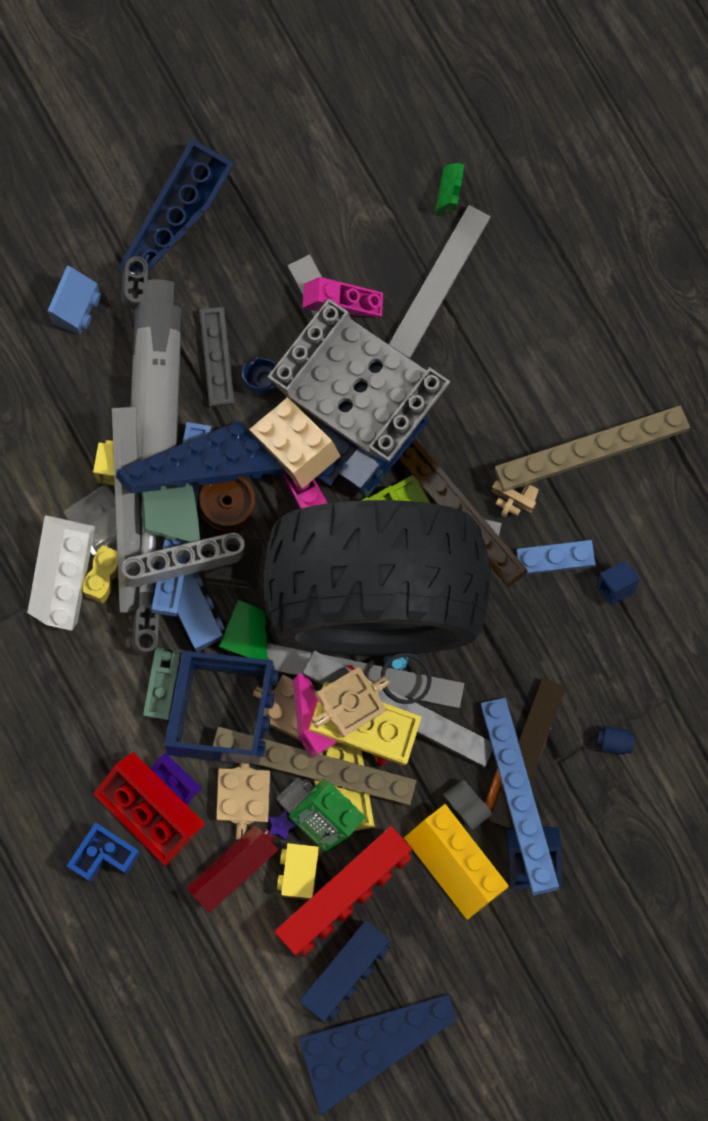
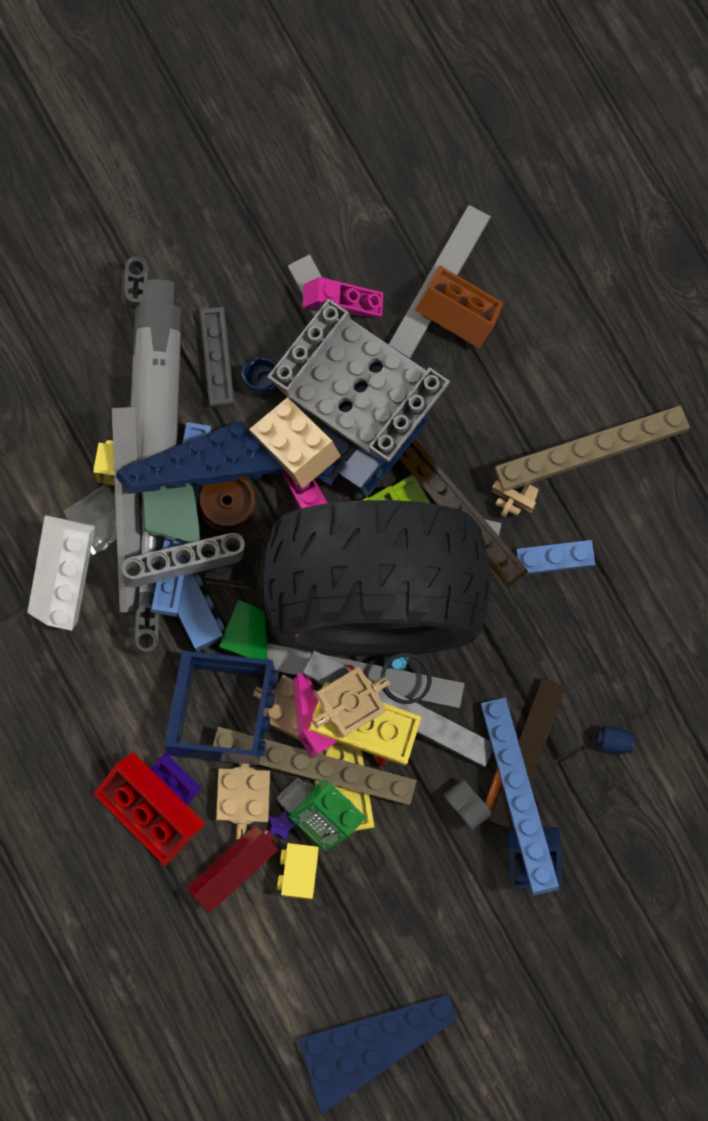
(74, 301): medium blue slope -> none
(99, 580): light yellow brick -> none
(99, 847): blue brick -> none
(162, 685): sand green plate -> none
(180, 203): dark blue wedge -> none
(341, 893): red brick -> none
(344, 971): dark blue brick -> none
(449, 188): green slope -> none
(456, 862): yellow slope -> none
(459, 307): none -> dark orange slope
(618, 583): dark blue brick -> none

